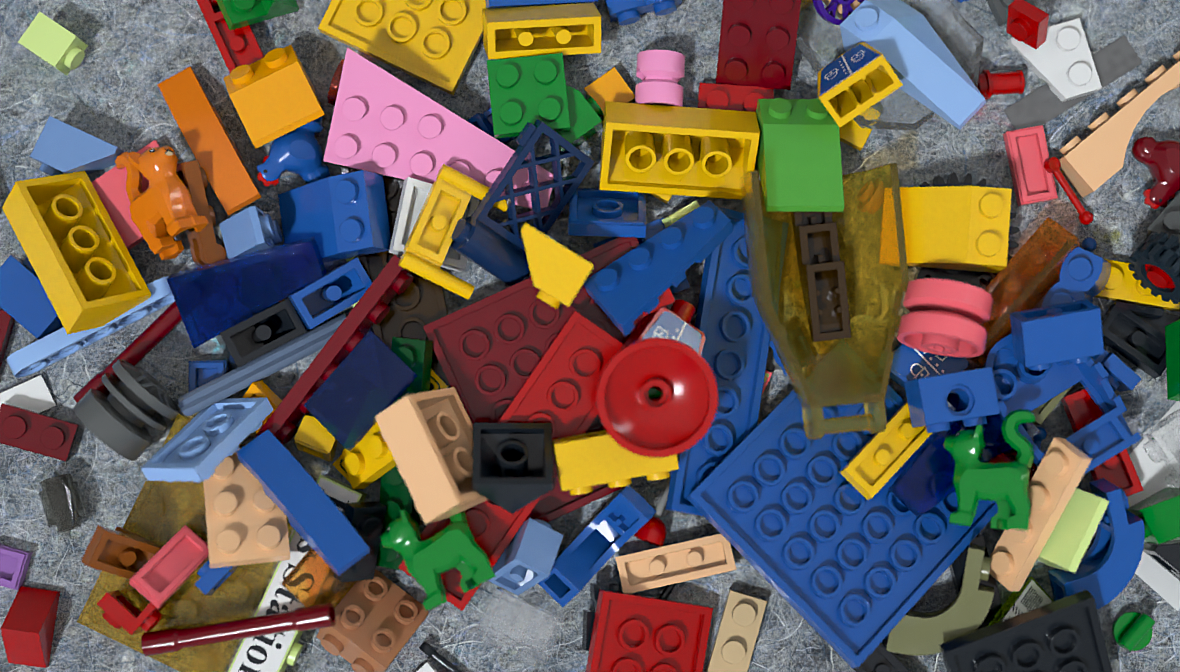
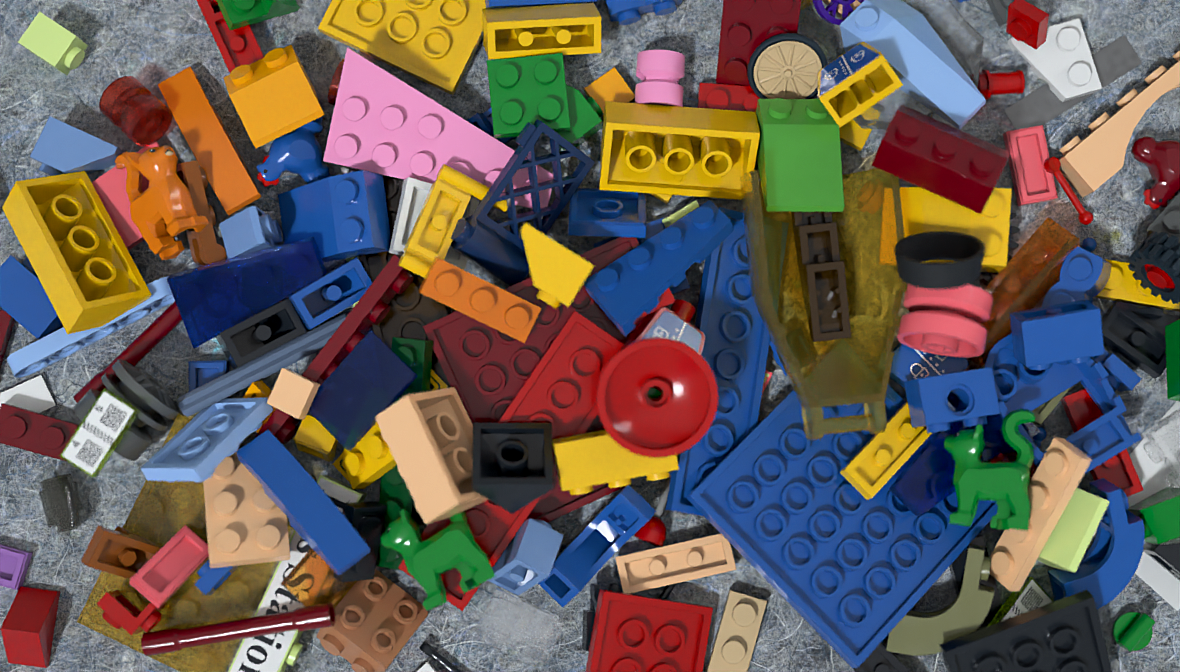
(100, 433): none -> tile
(135, 110): none -> clear red wheel
(293, 393): none -> light nougat tile
(479, 299): none -> orange plate
(786, 67): none -> tan wheel
(939, 245): none -> black tyre
(940, 159): none -> dark red slope

